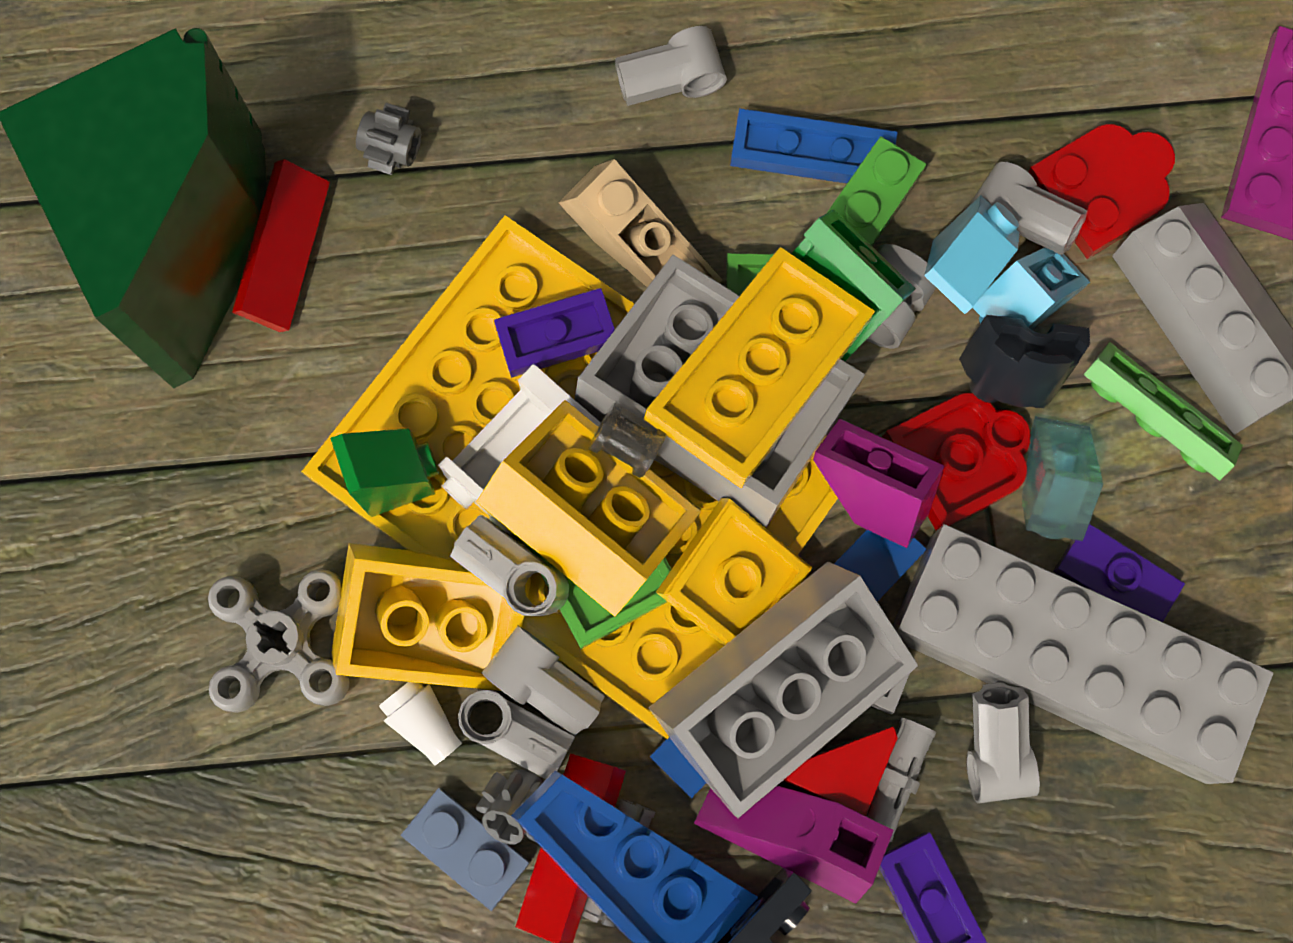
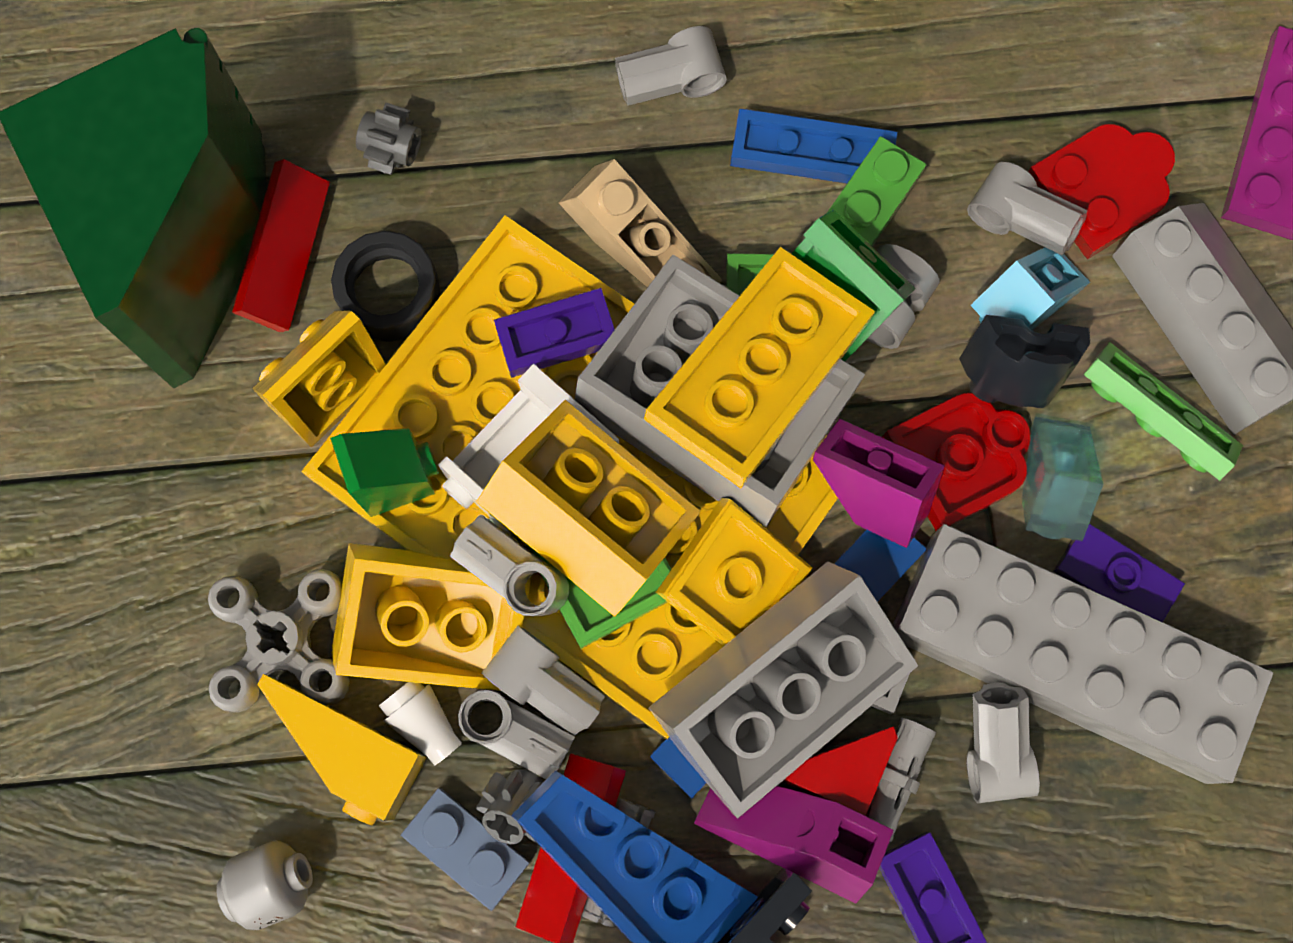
(264, 885): none -> light grey head
(321, 375): none -> yellow slope
(348, 755): none -> yellow slope
(379, 247): none -> black tyre
(627, 440): clear smoke bush -> none
(972, 252): medium azure slope -> none

